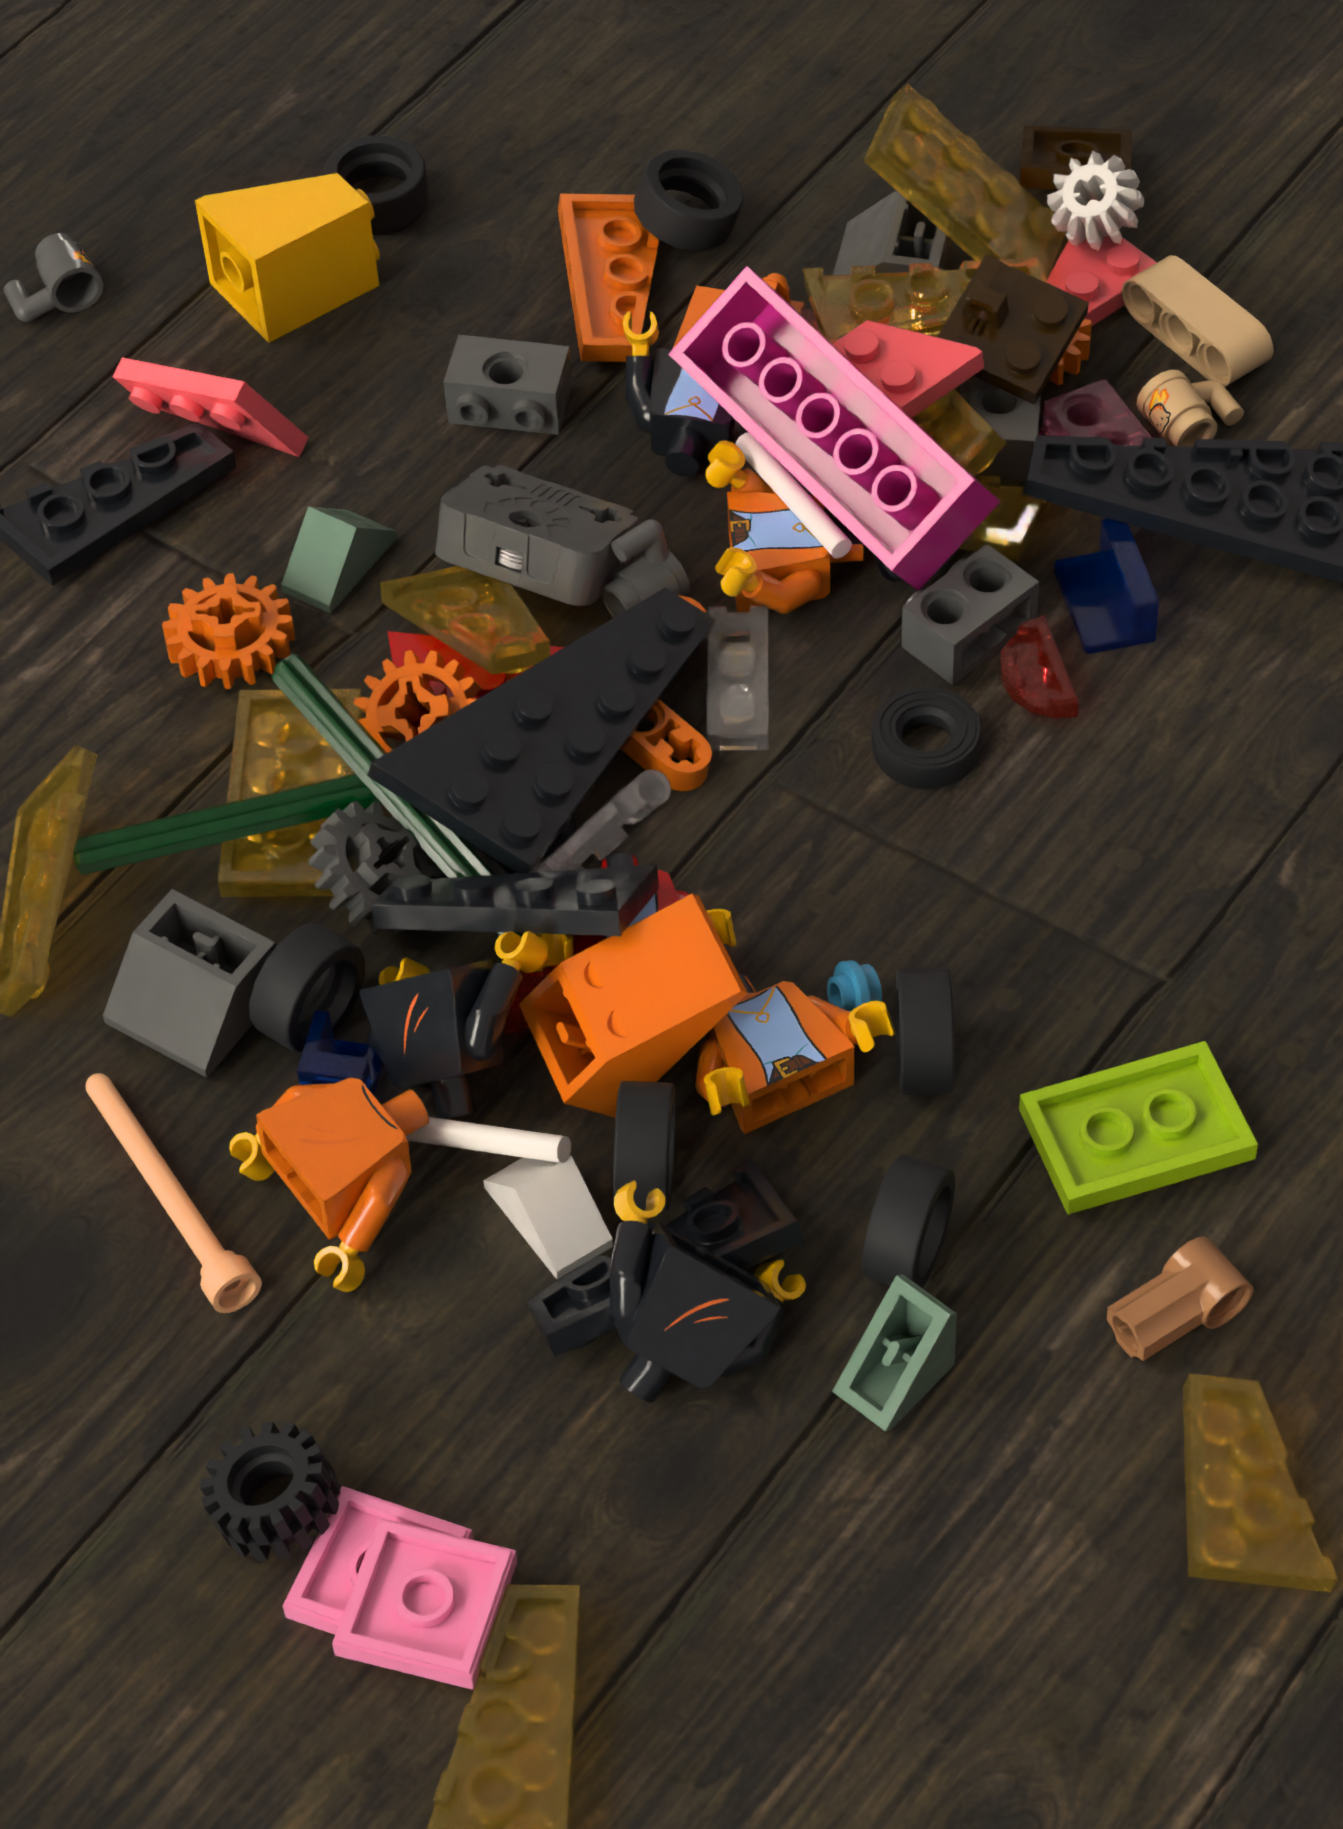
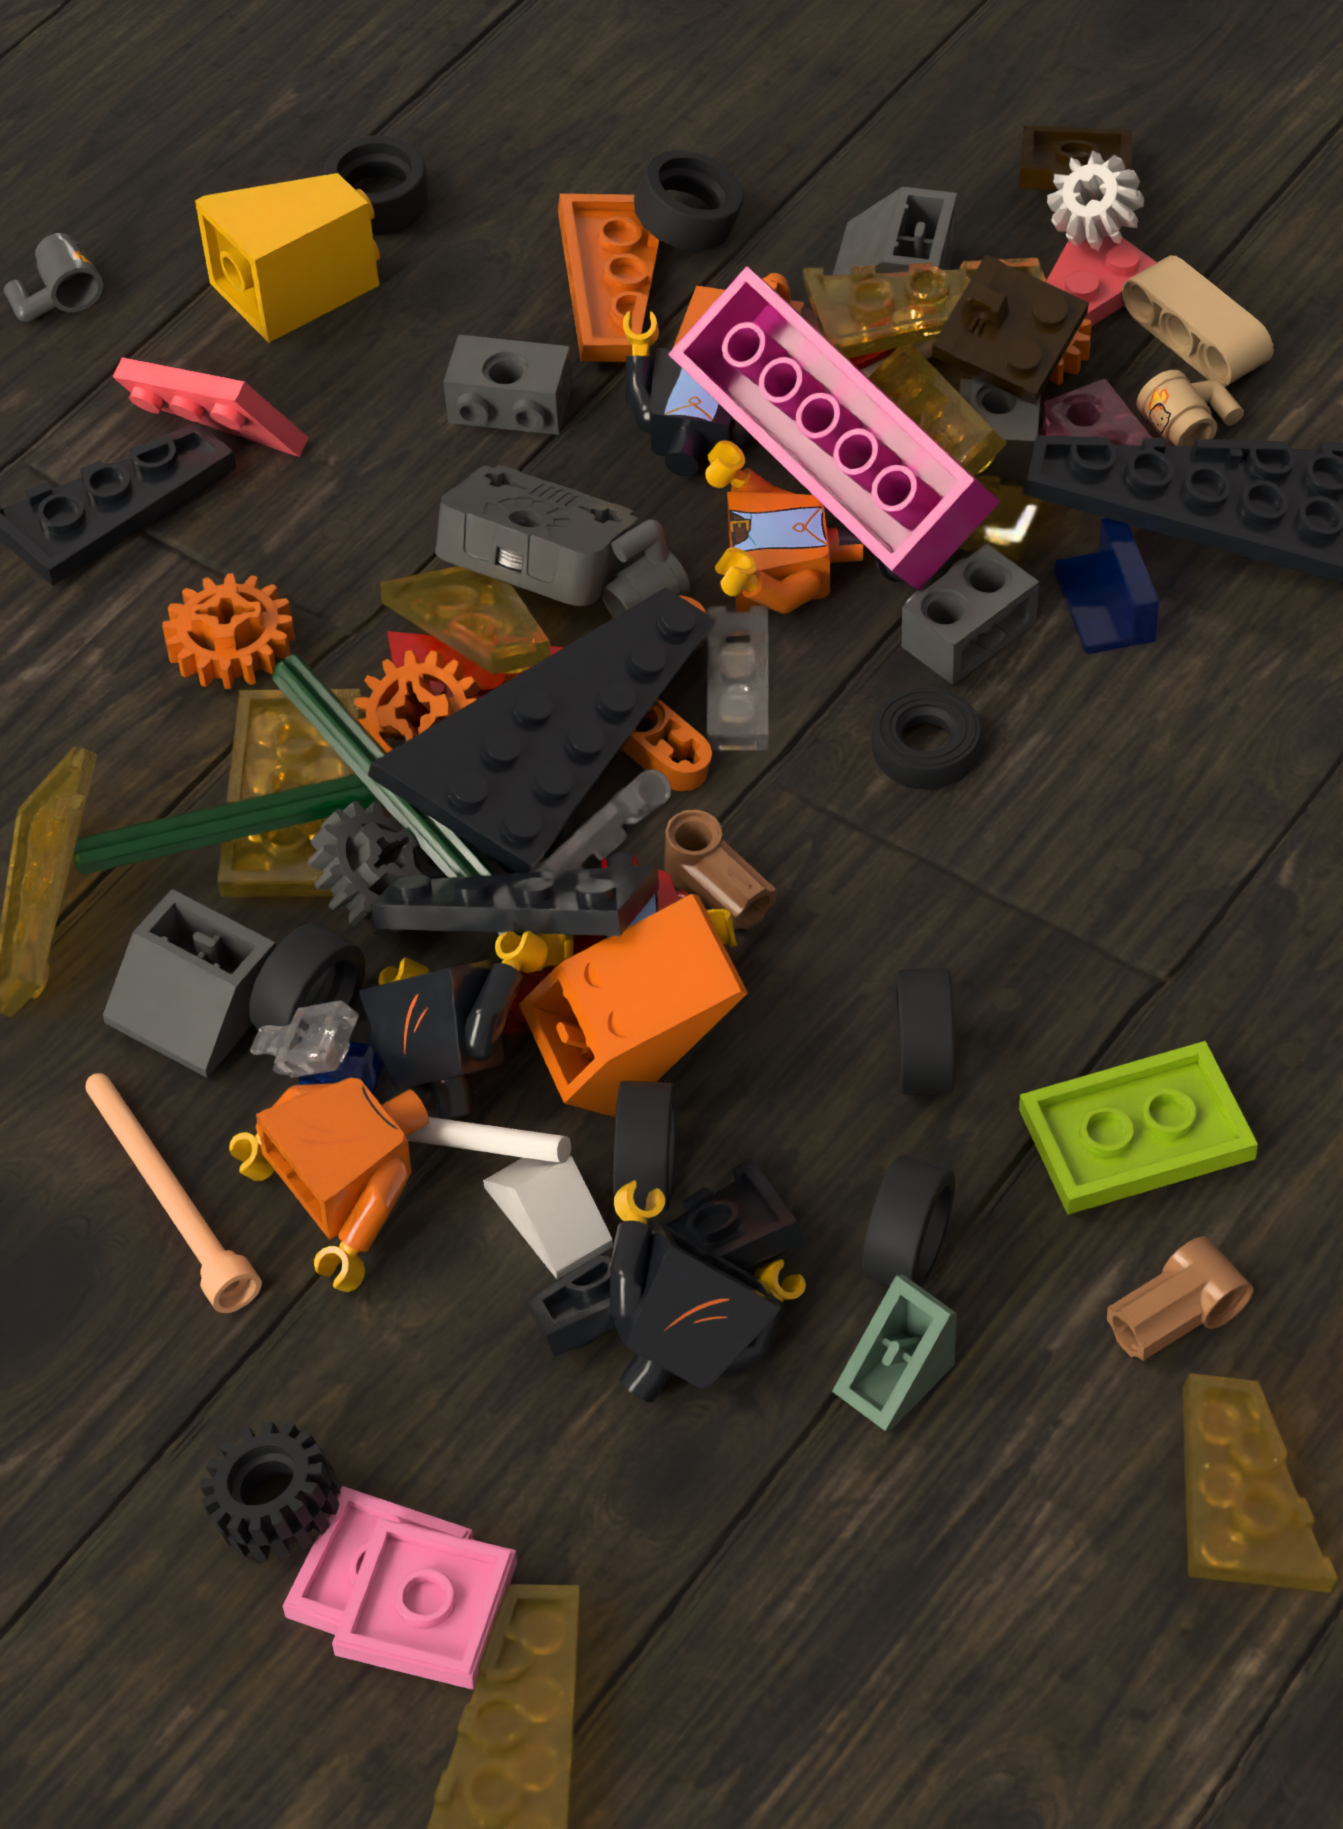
(312, 1042): none -> clear plate
(333, 555): sand green slope -> none
(709, 867): none -> medium nougat piece
(783, 1052): torso -> none
(794, 496): white bar -> none
(853, 985): dark azure plate -> none
(909, 364): coral wing -> none
(959, 184): clear yellow plate -> none
(1035, 672): clear red plate -> none

